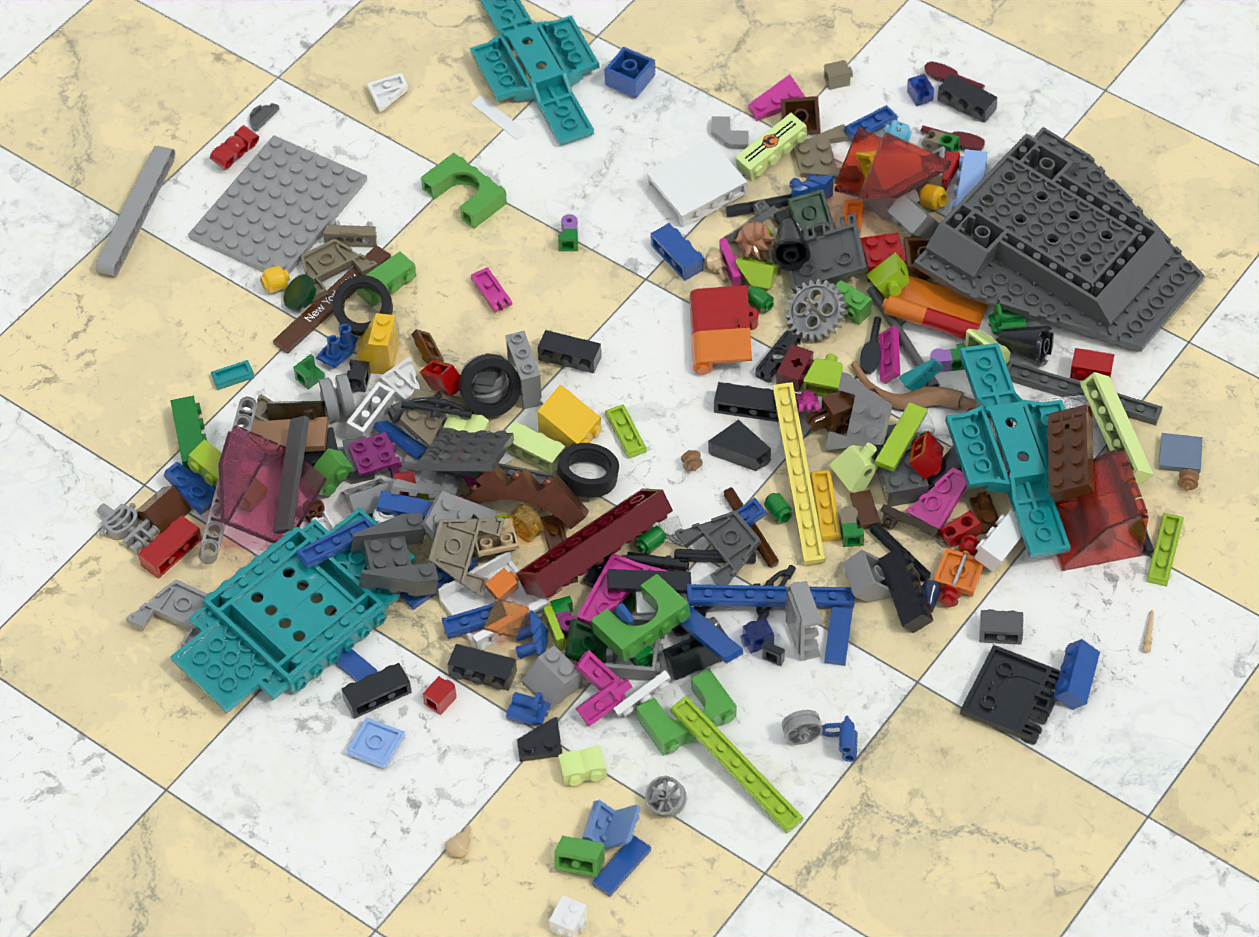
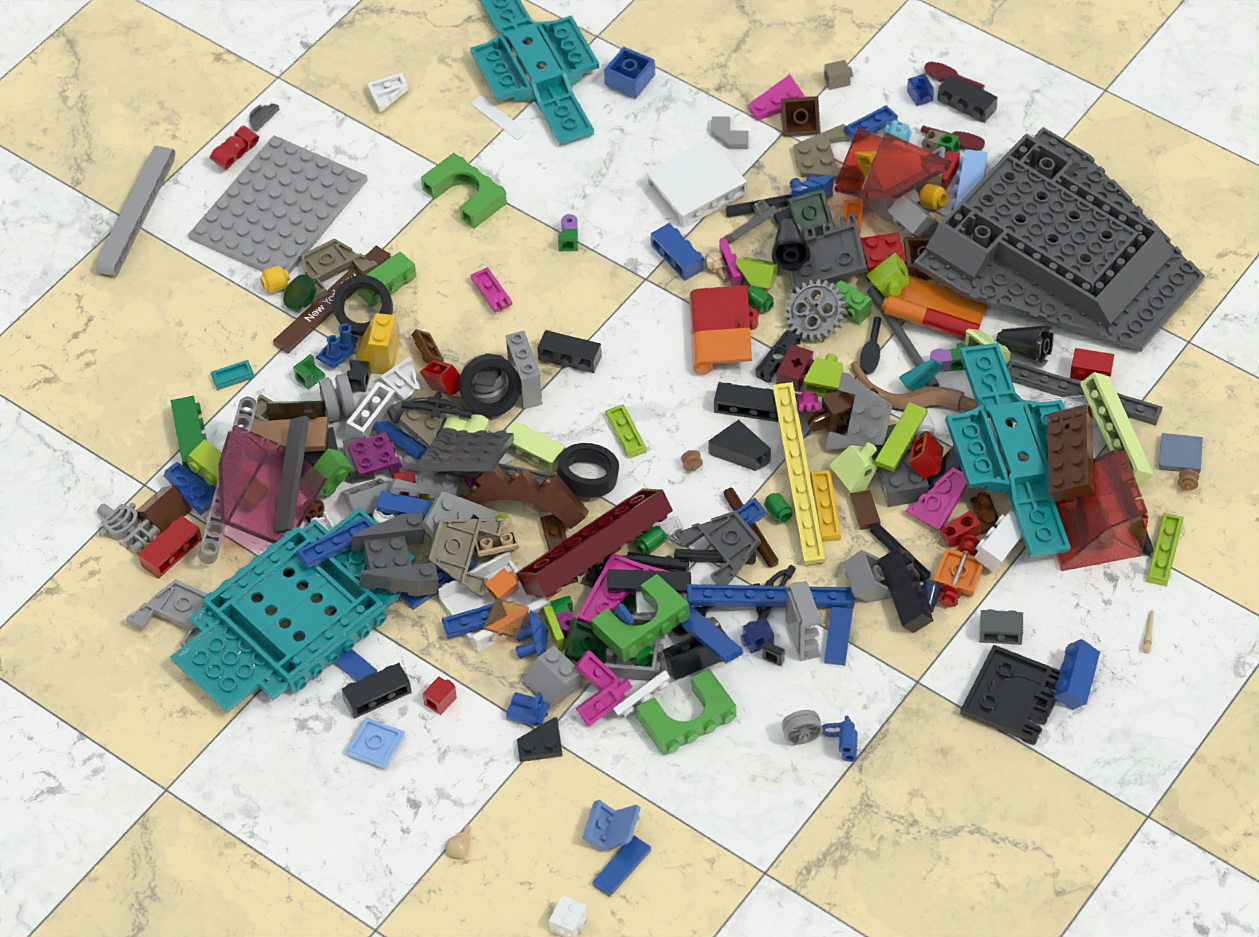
(351, 235): dark tan piece -> none
(482, 667): black brick -> none
(526, 523): clear yellow wheel -> none
(568, 419): yellow slope -> none
(579, 856): bright green brick -> none
(582, 766): yellowish green brick -> none
(666, 796): light grey wheel -> none
(736, 764): lime tile -> none
(755, 240): nougat hair -> none
(771, 146): yellowish green brick -> none
(848, 525): green leg -> none
(889, 354): dark pink plate -> none
(892, 516): dark brown hinge -> none
(1005, 319): green piece -> none

